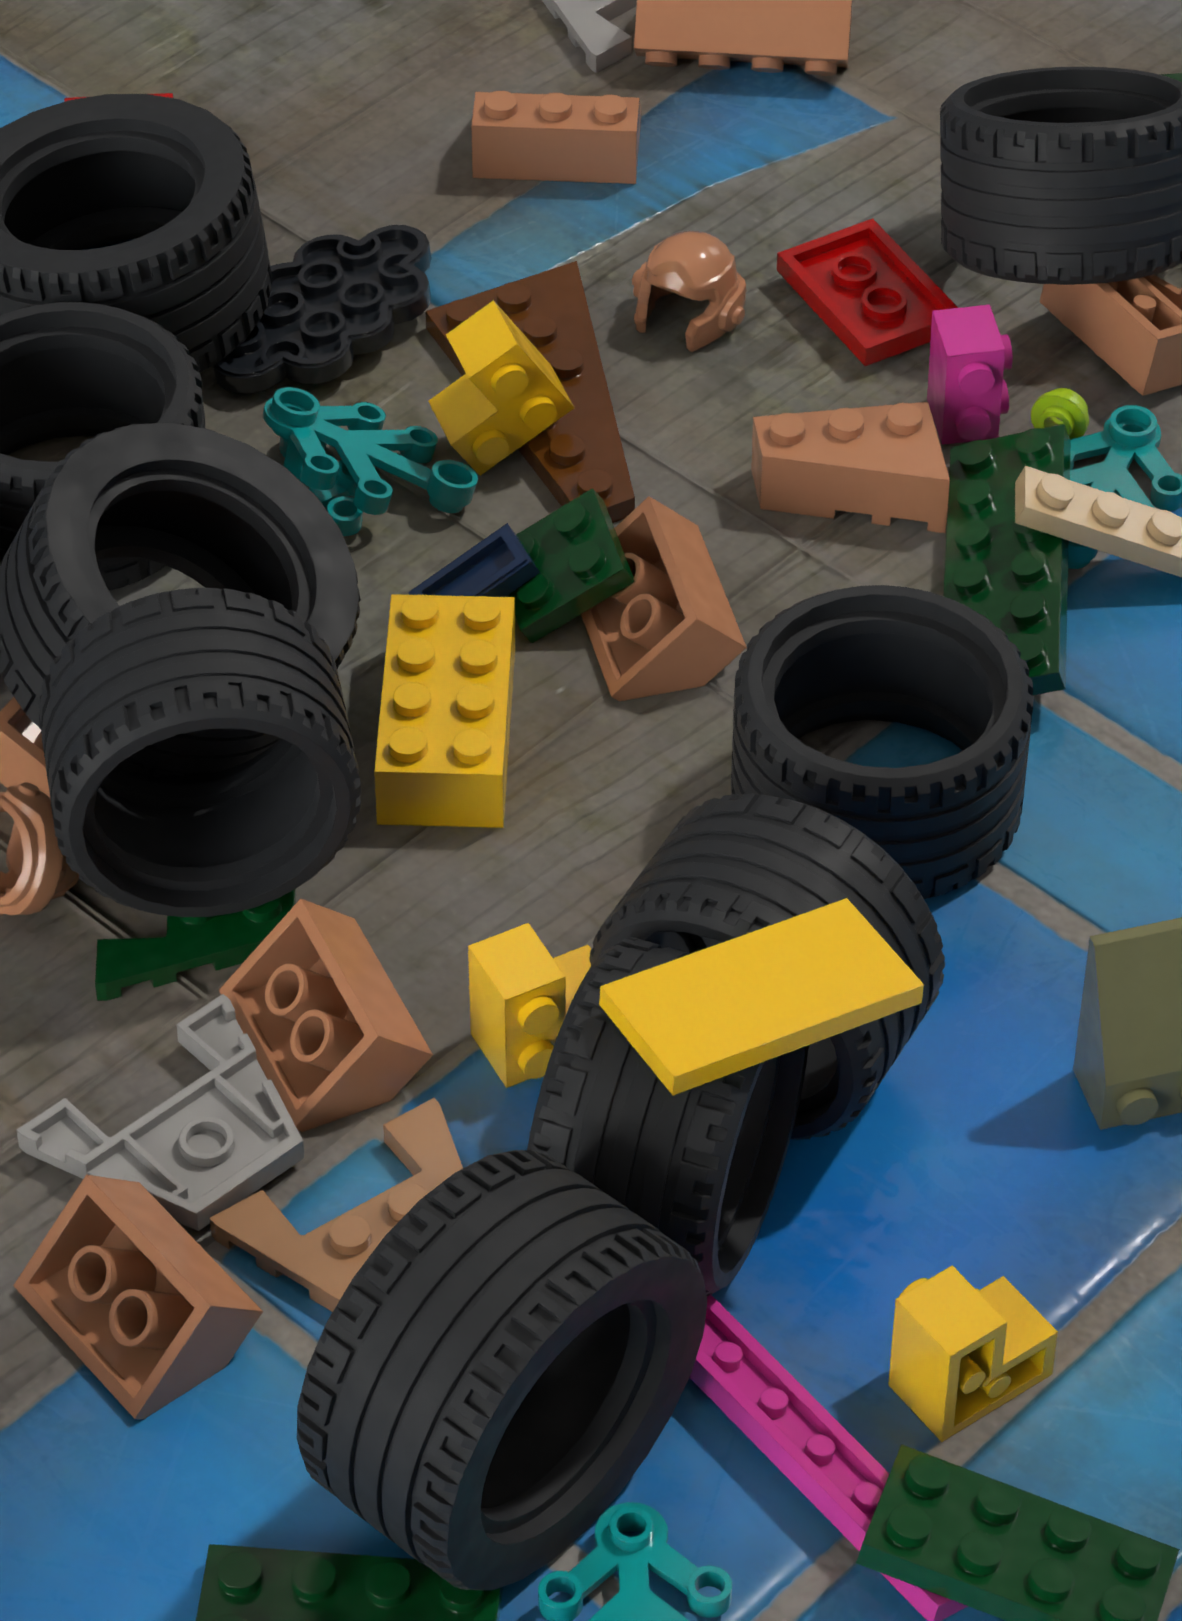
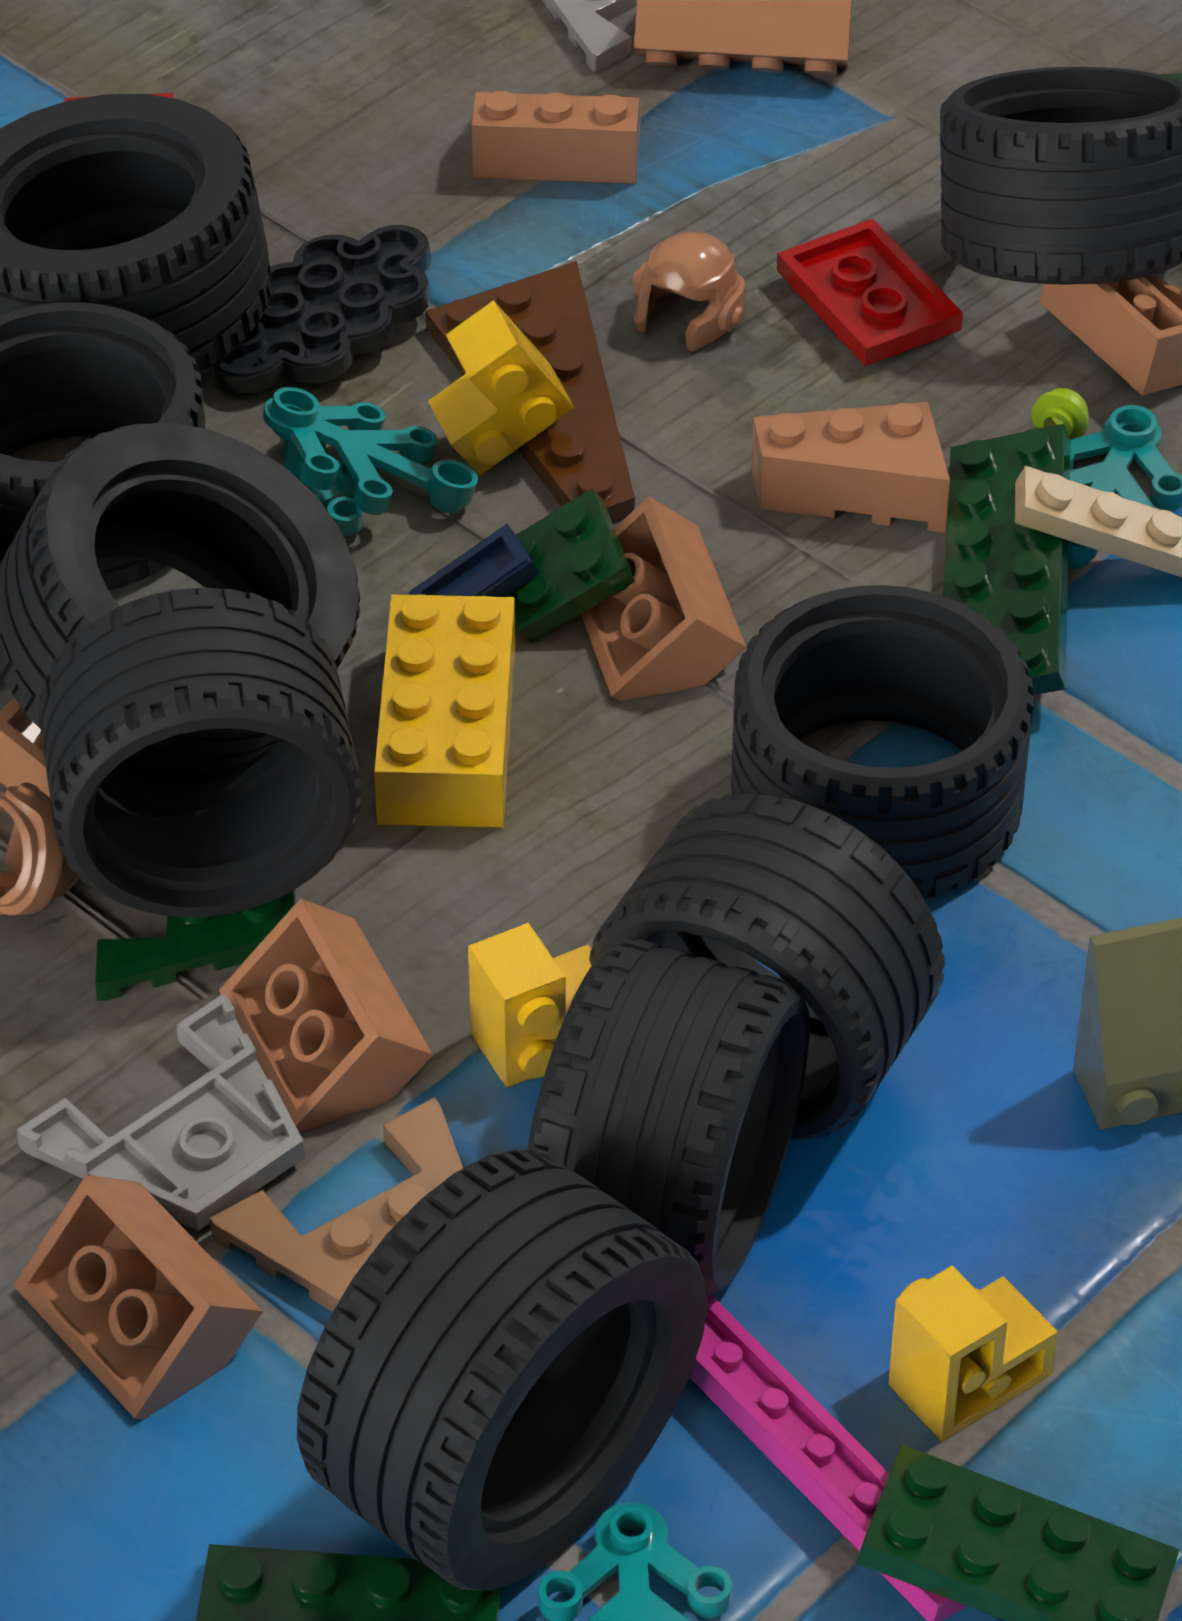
(760, 995): yellow tile -> none
(967, 374): dark pink brick -> none

